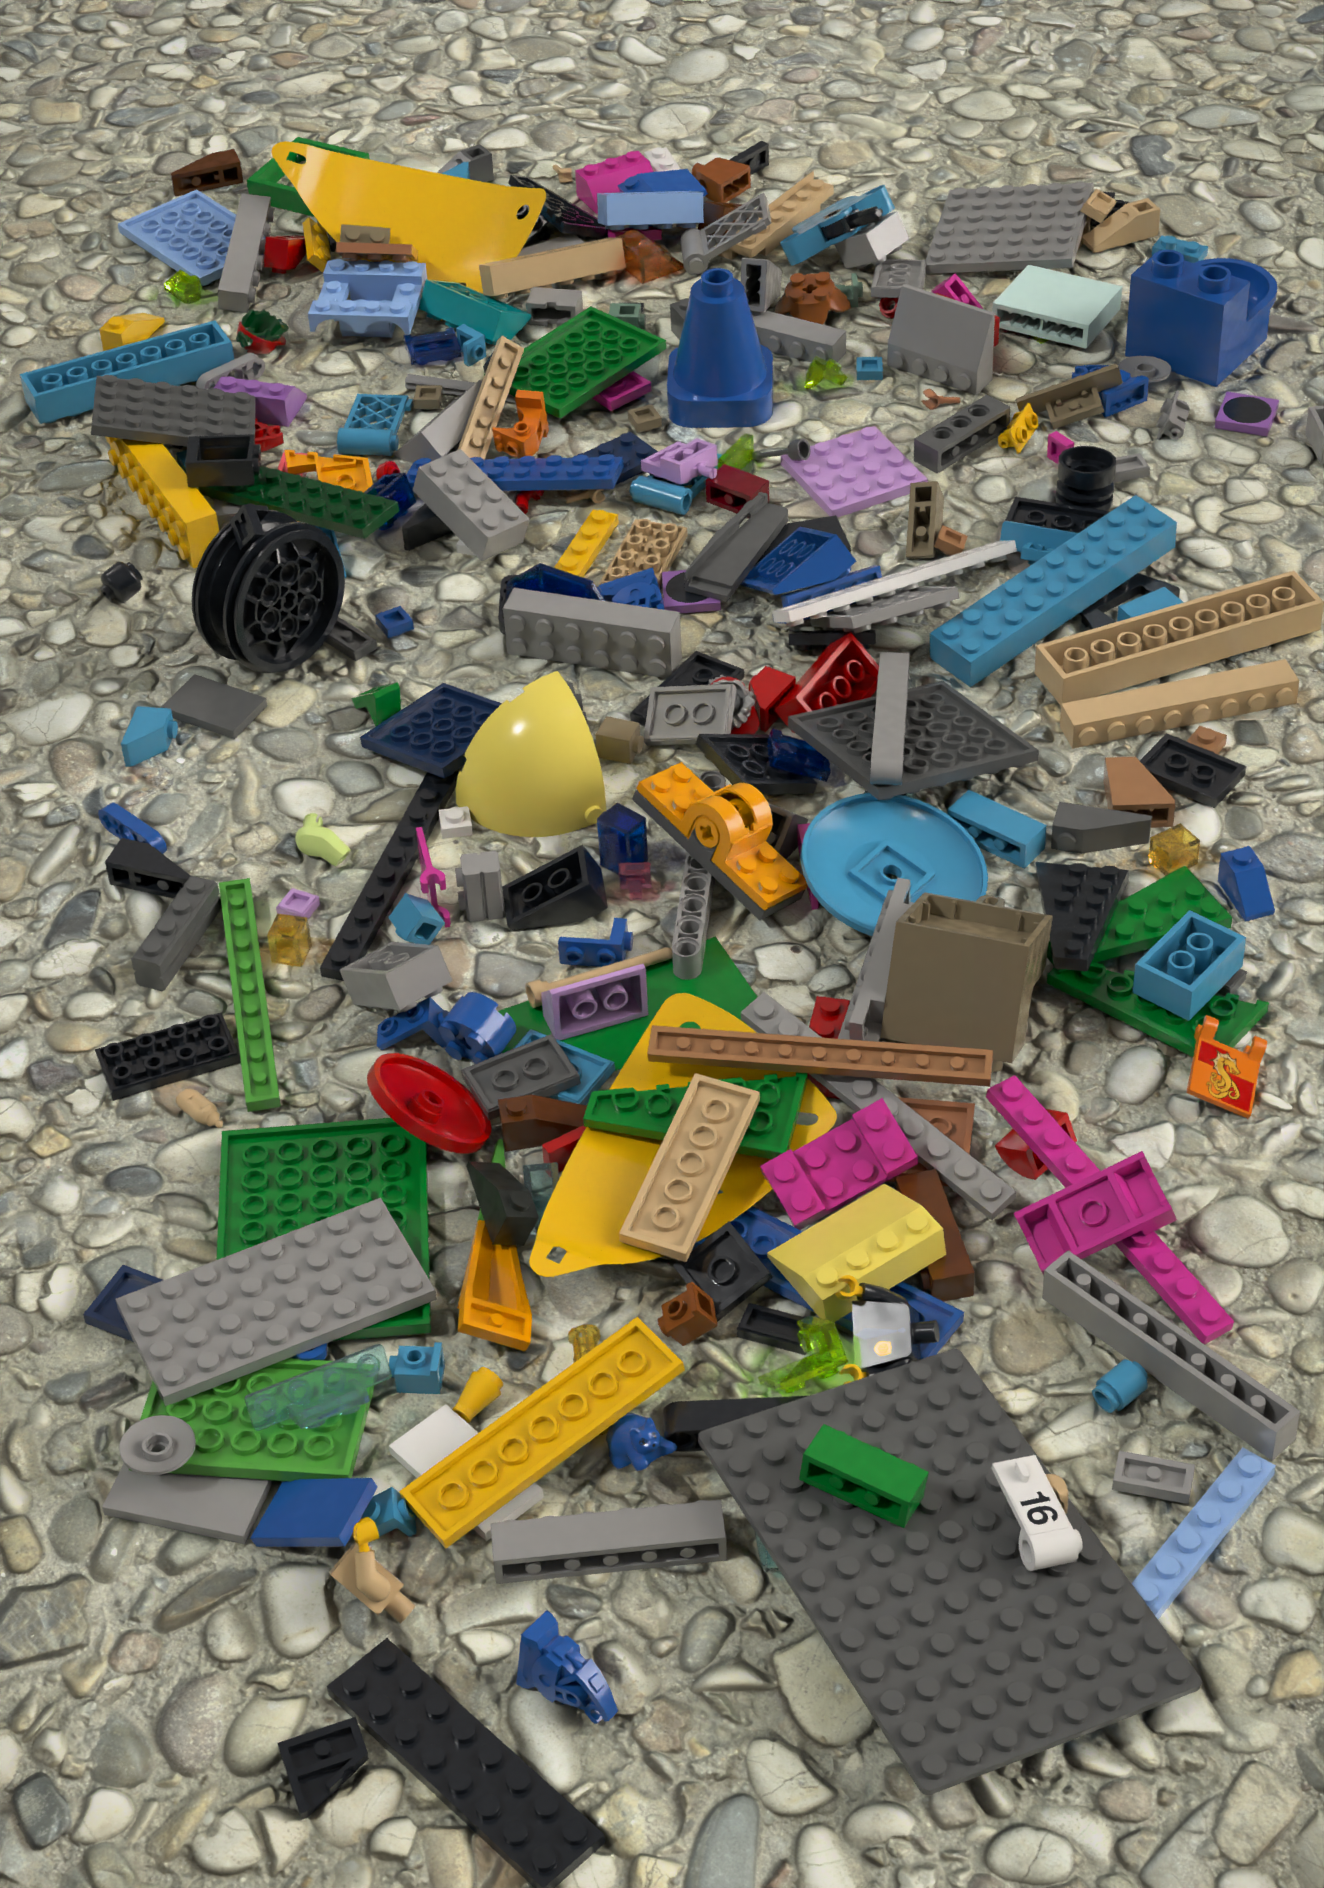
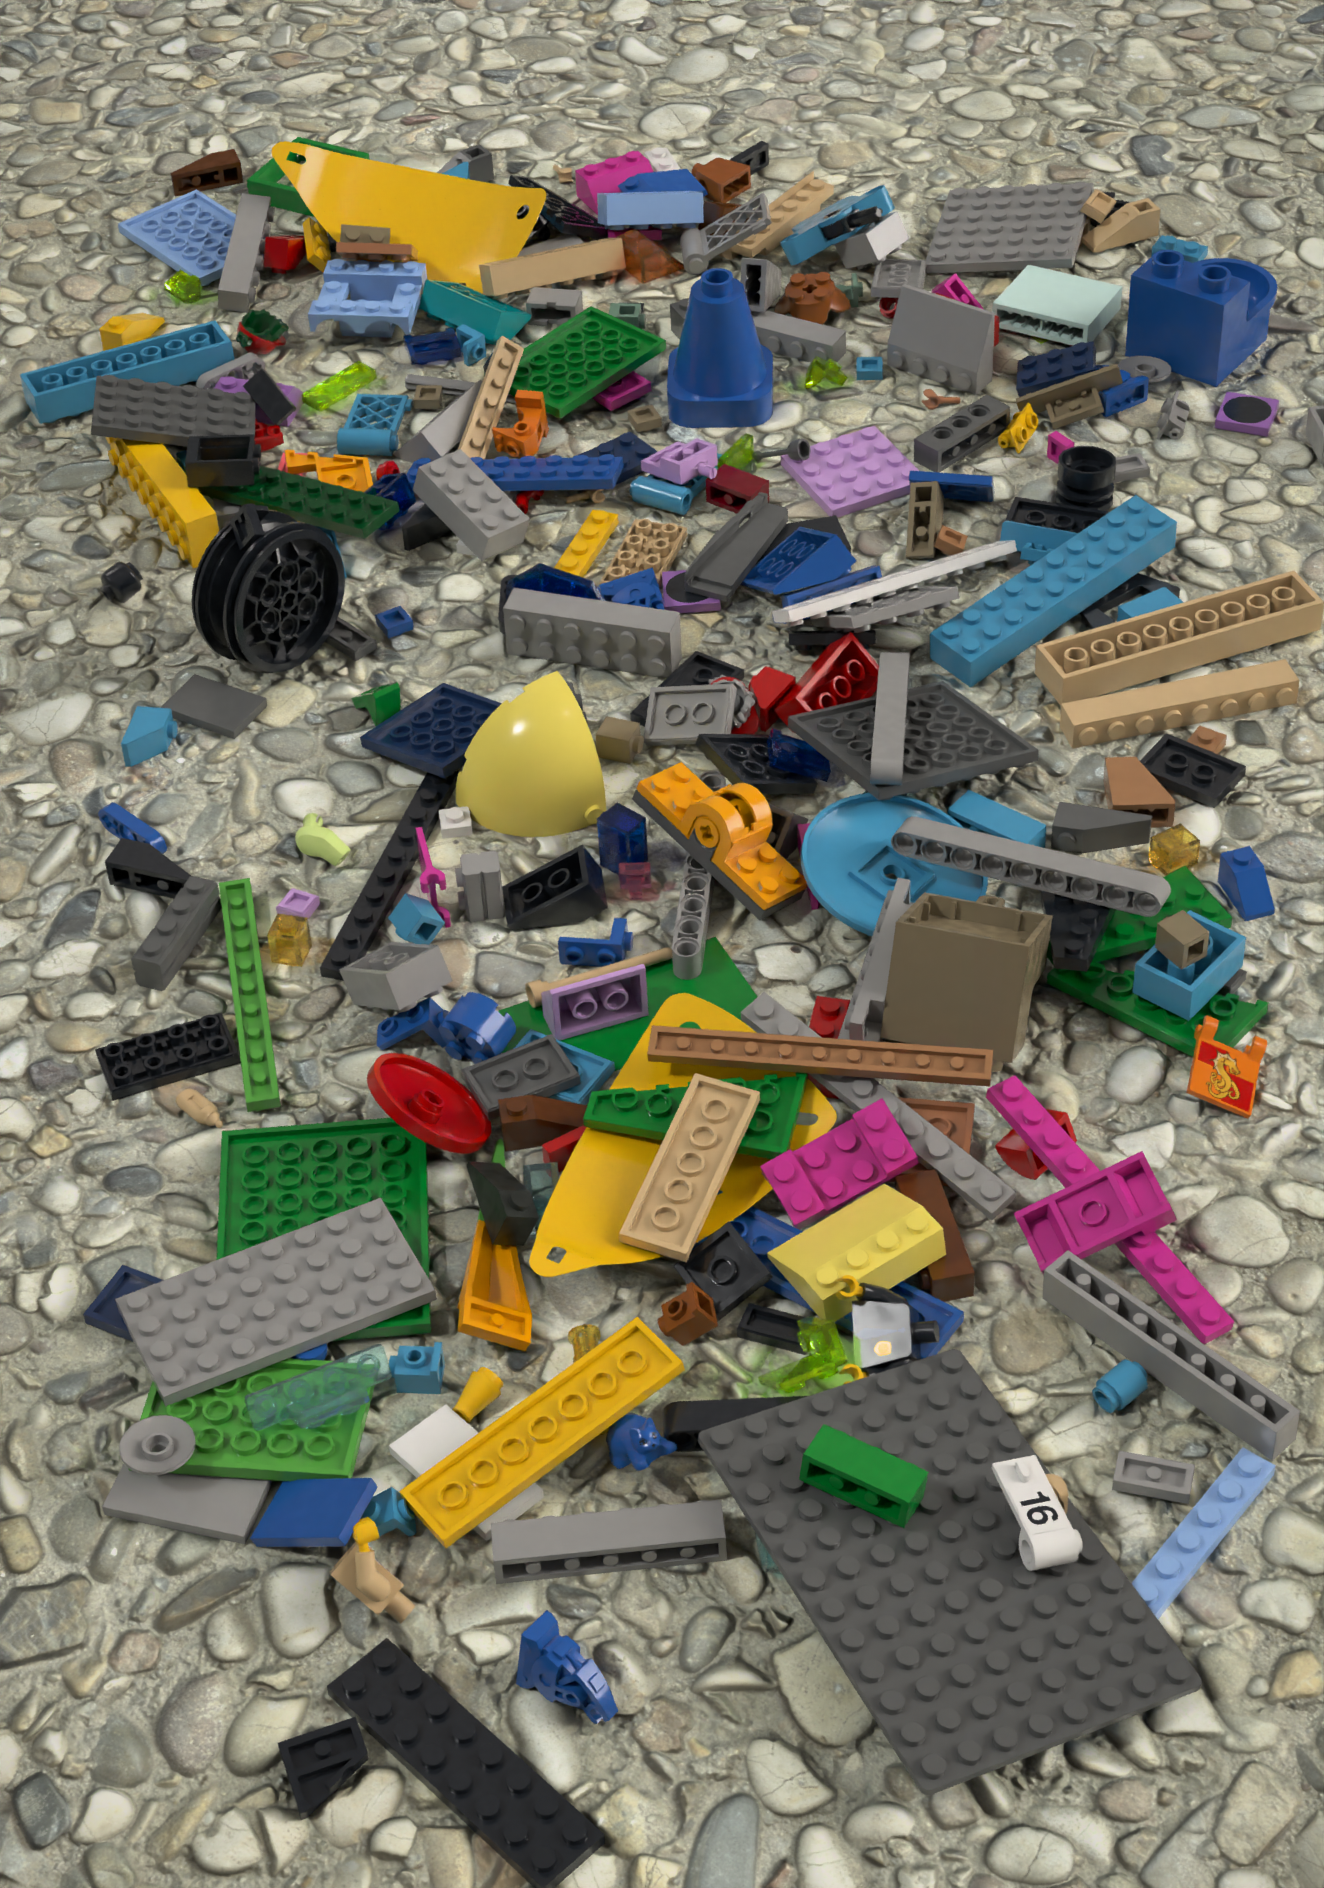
(269, 397): none -> black tile
(339, 386): none -> clear neon green plate
(959, 485): none -> blue tile
(1031, 866): none -> light grey beam
(1055, 367): none -> dark blue plate
(1182, 939): none -> dark tan brick

